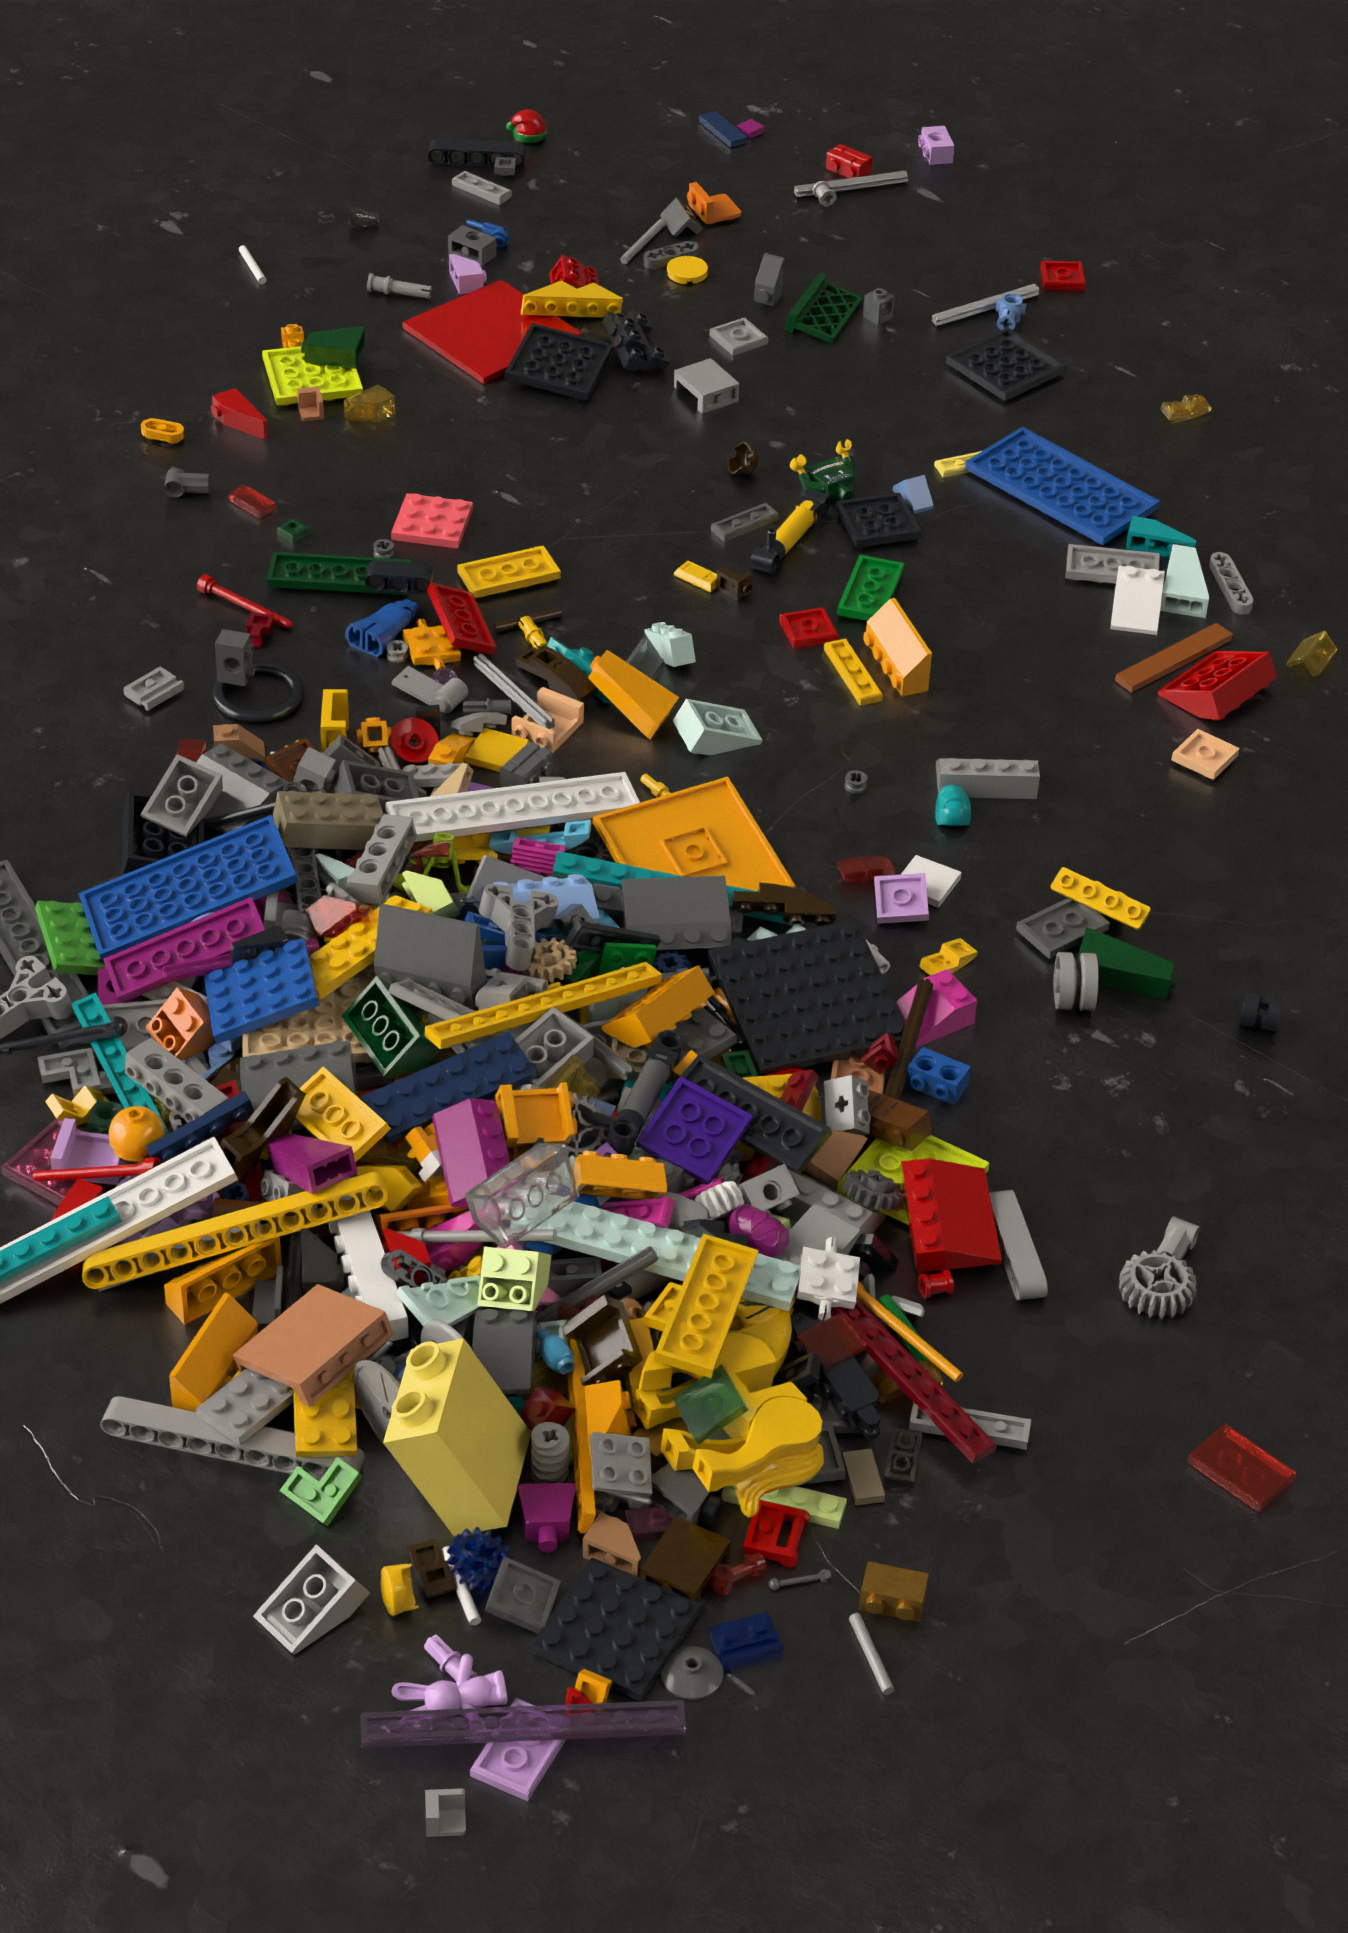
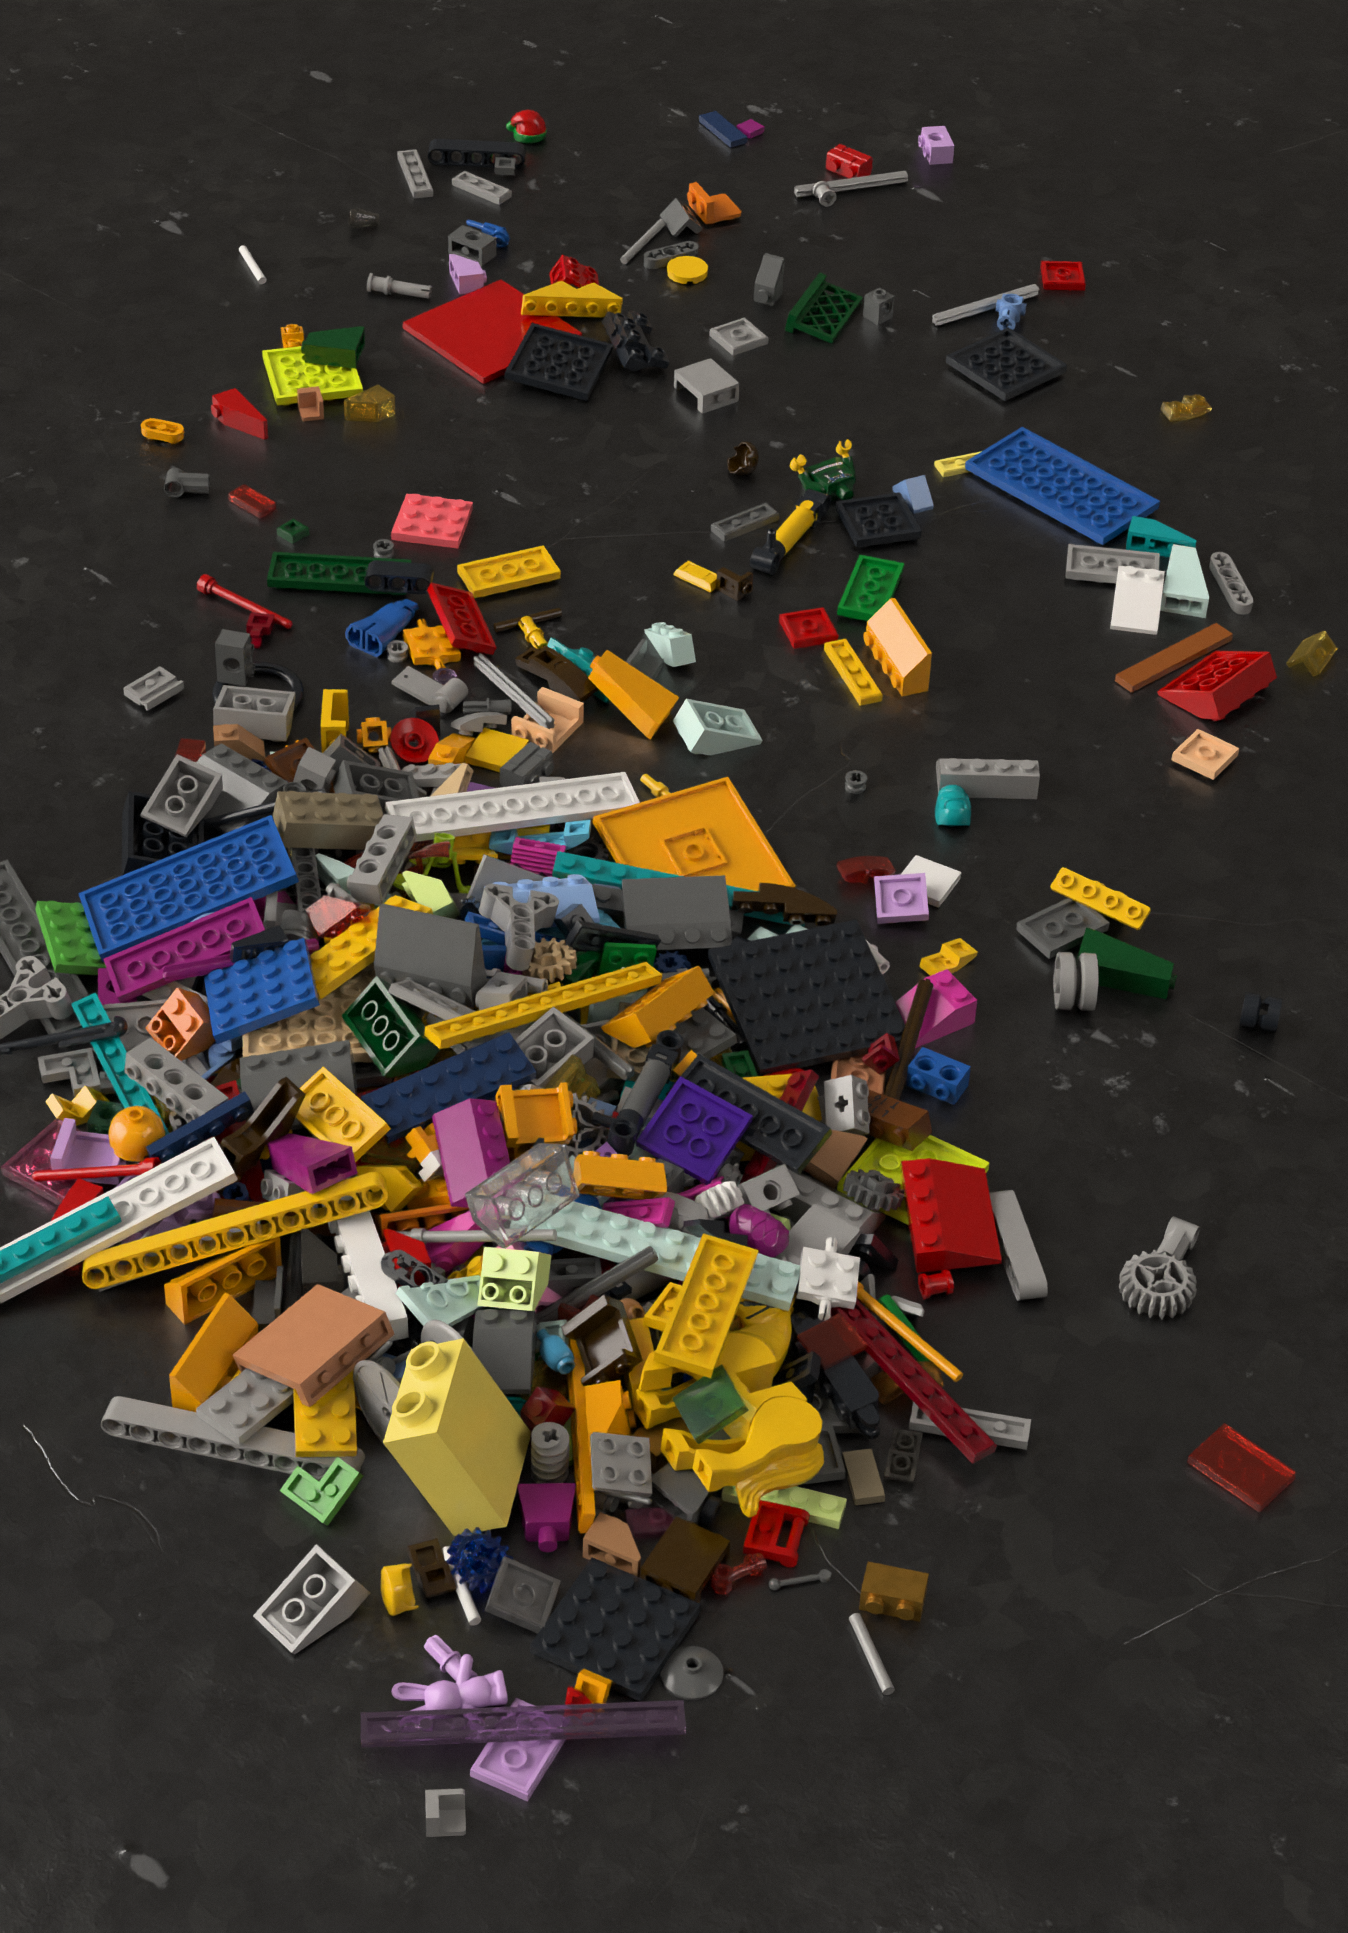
(259, 711): none -> light grey slope
(415, 174): none -> light grey tile
(745, 1640): clear blue plate -> none

